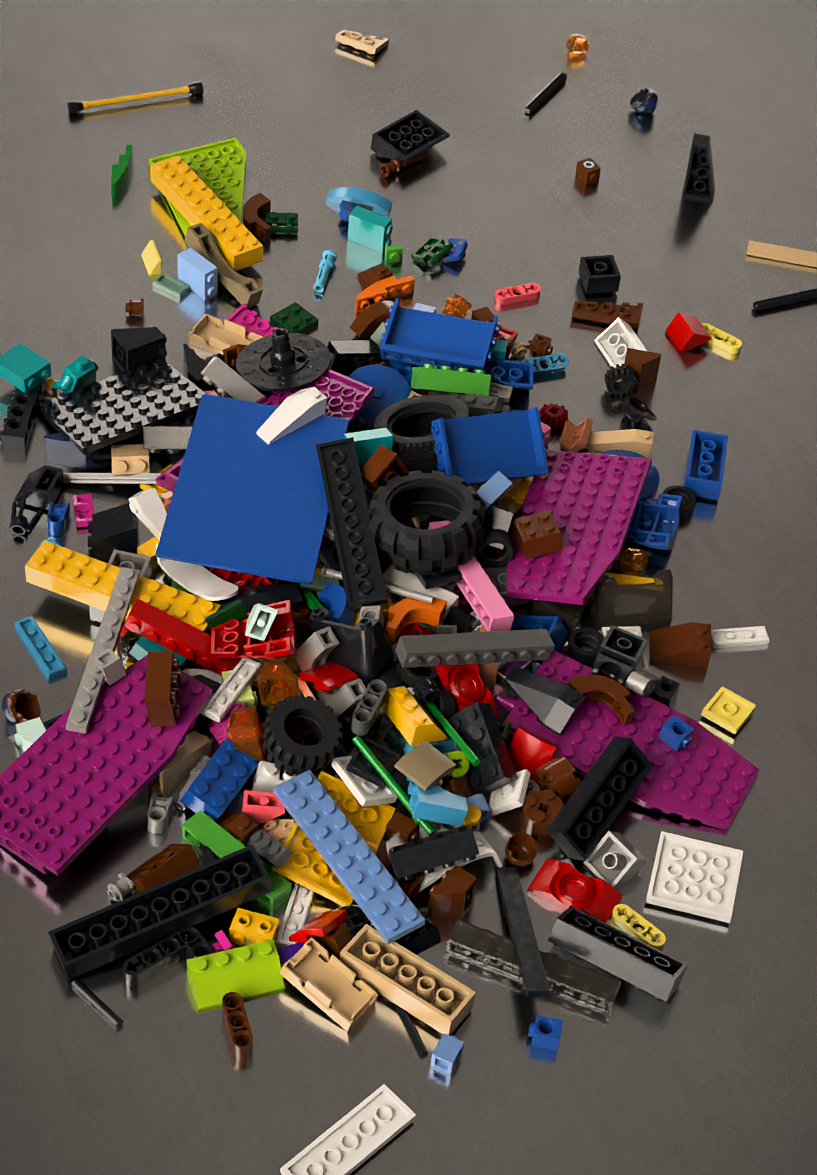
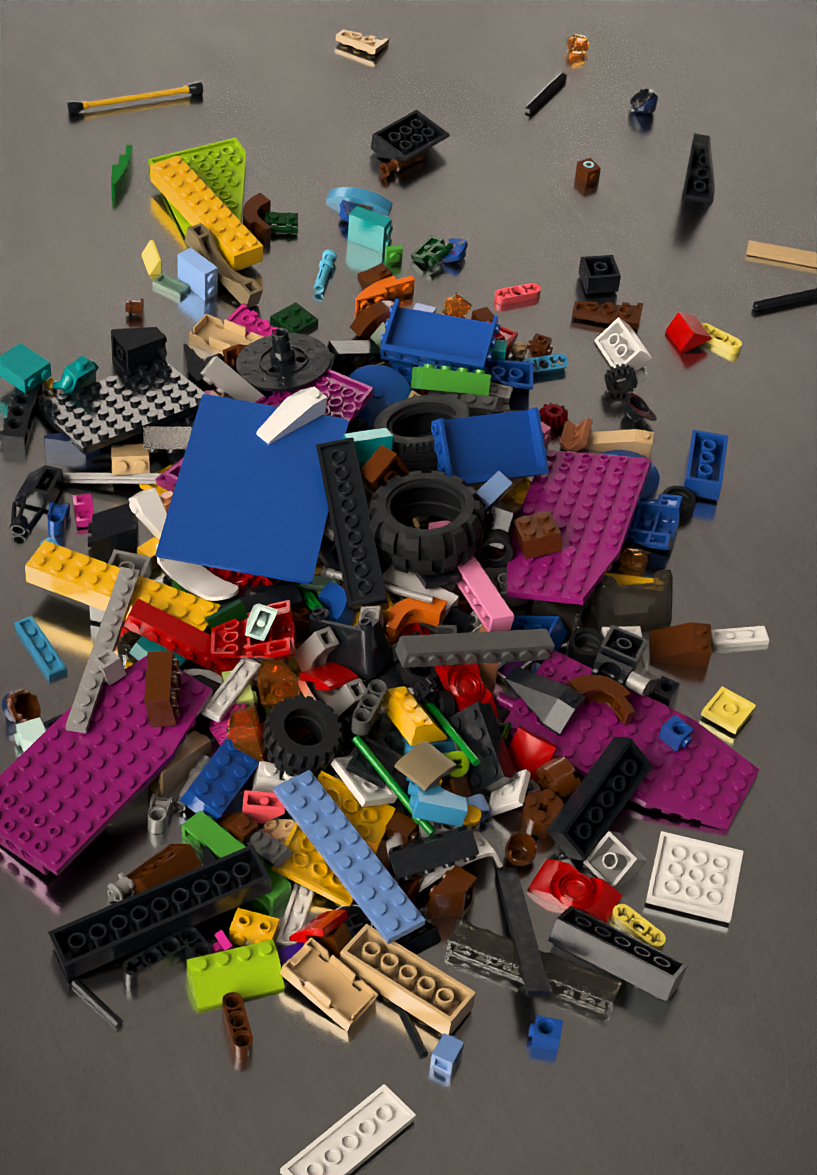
(645, 365): reddish brown slope -> none

